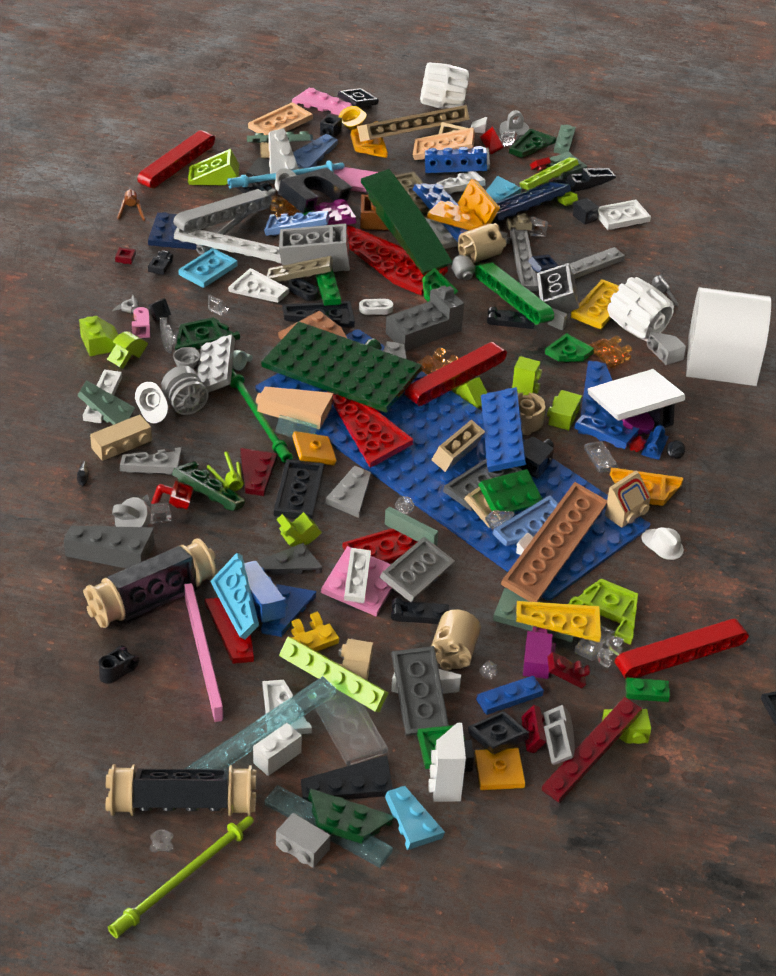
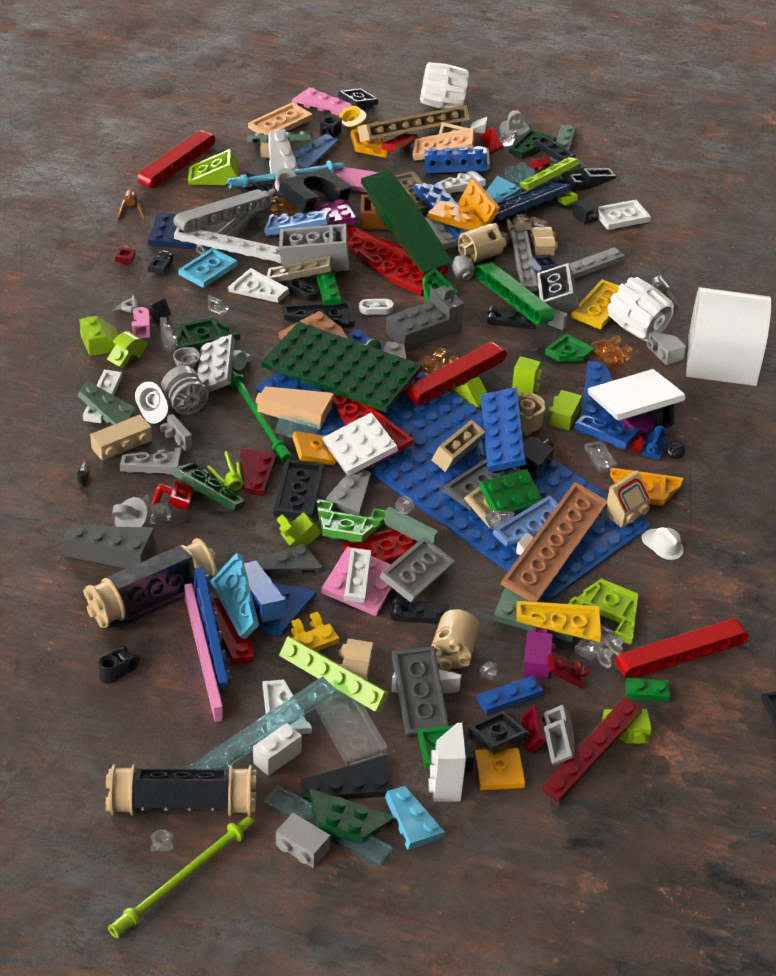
(178, 431): none -> light grey plate
(210, 620): none -> blue wing
(347, 526): none -> bright green wing
(360, 444): none -> white plate
(399, 142): none -> red plate
(519, 172): none -> clear light blue dish
(543, 241): none -> tan brick
(552, 149): none -> black tile

